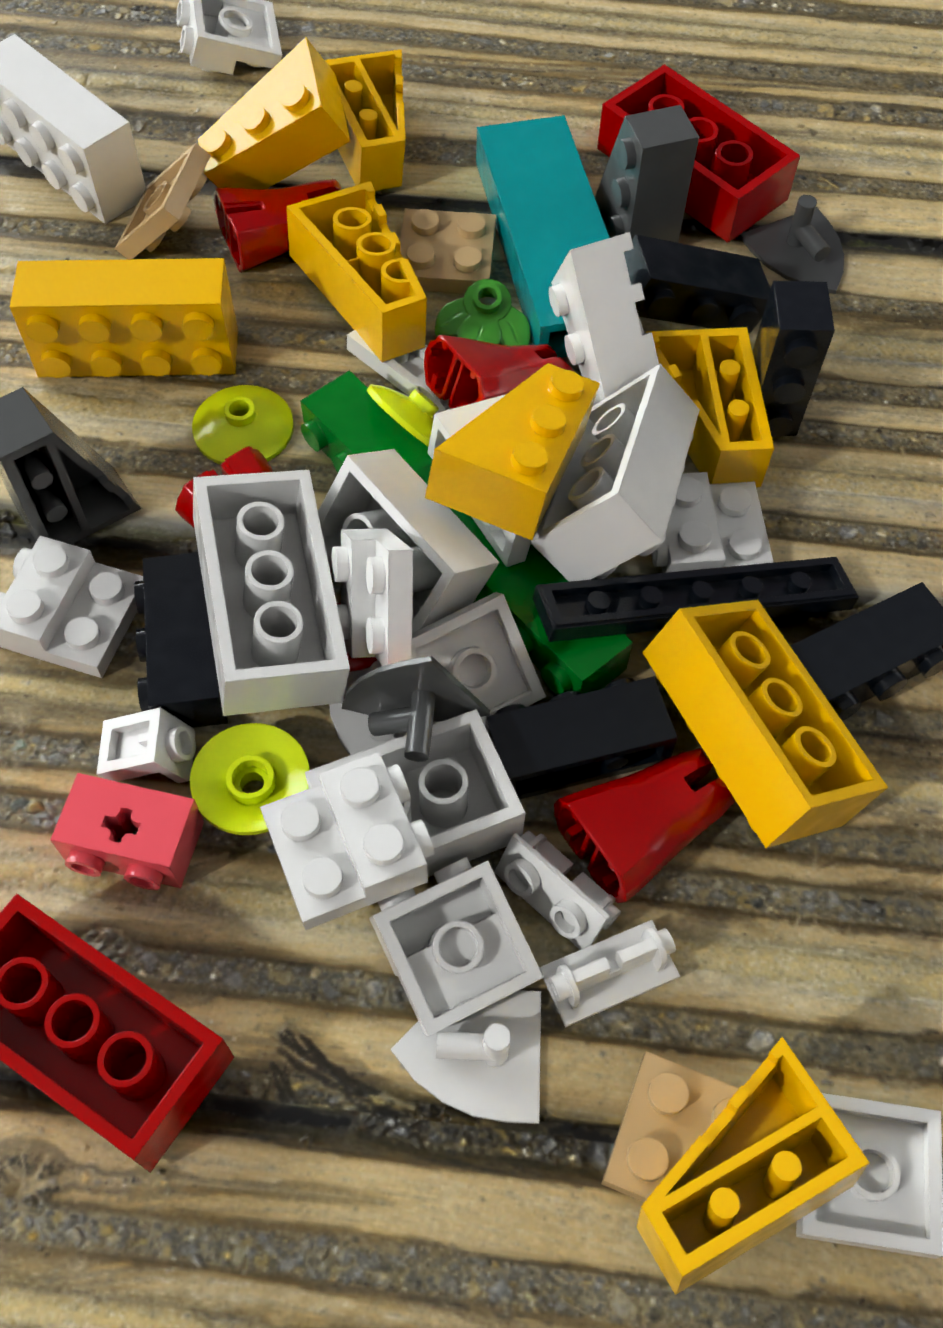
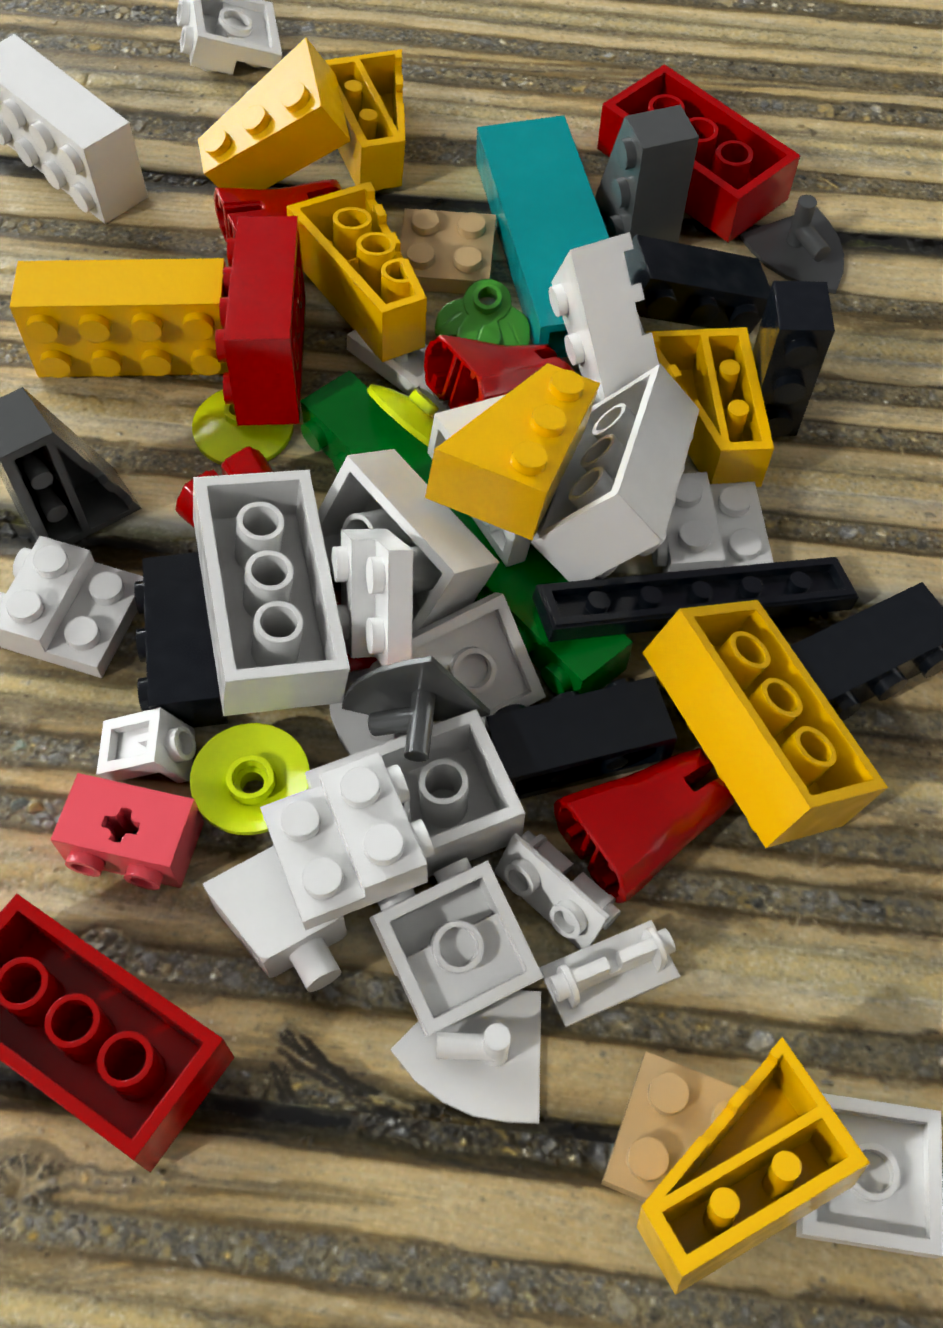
(164, 203): tan plate -> none
(263, 321): none -> red brick
(265, 919): none -> white torso

